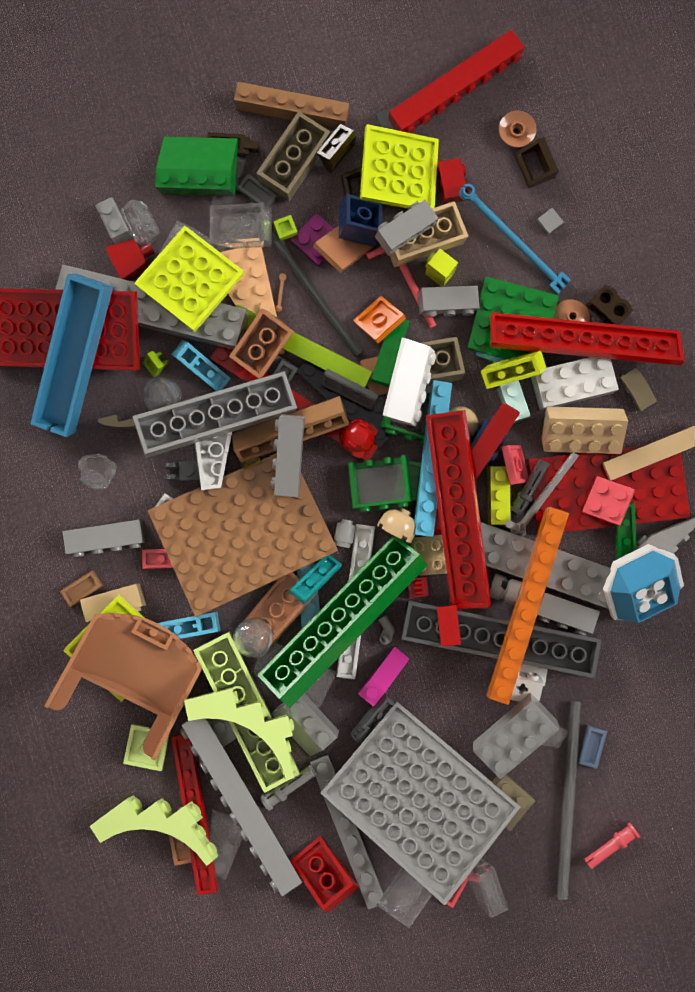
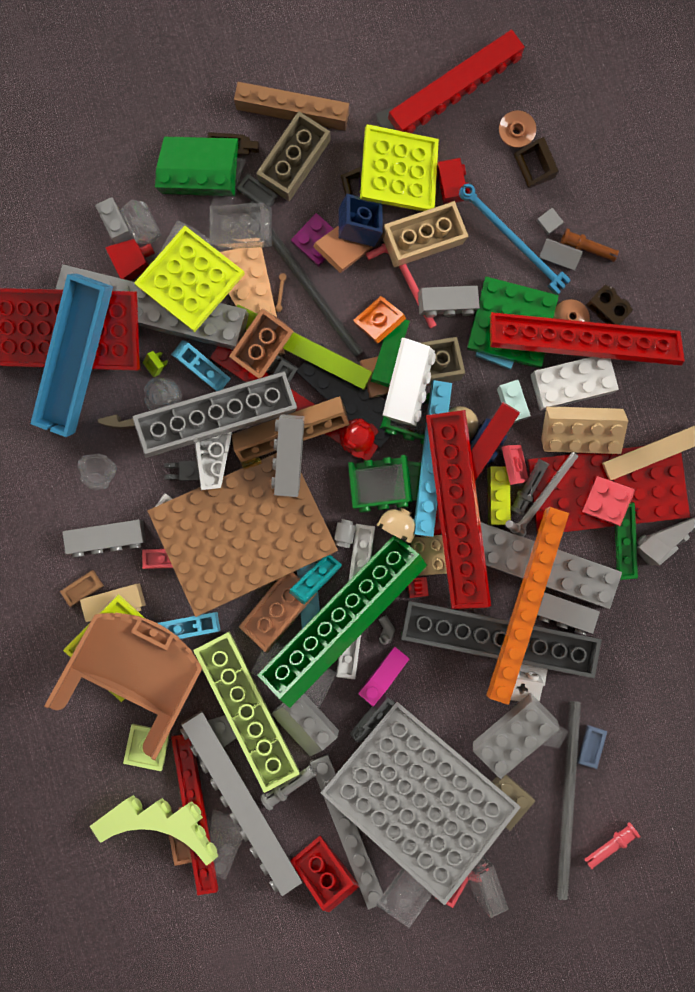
(253, 638): clear cylinder -> none
(272, 731): yellowish green arch -> none
(285, 228): lime tile -> none
(336, 147): dark brown tile -> none
(349, 389): dark grey tile -> none
(406, 226): light grey brick -> none
(440, 267): neon yellow brick -> none
(448, 625): red tile -> none
(512, 589): light grey wheel -> none
(513, 369): neon yellow brick -> none
(560, 254): none -> light grey tile
(580, 242): none -> dark orange pin
(638, 389): dark tan slope -> none
(643, 584): dark azure piece -> none

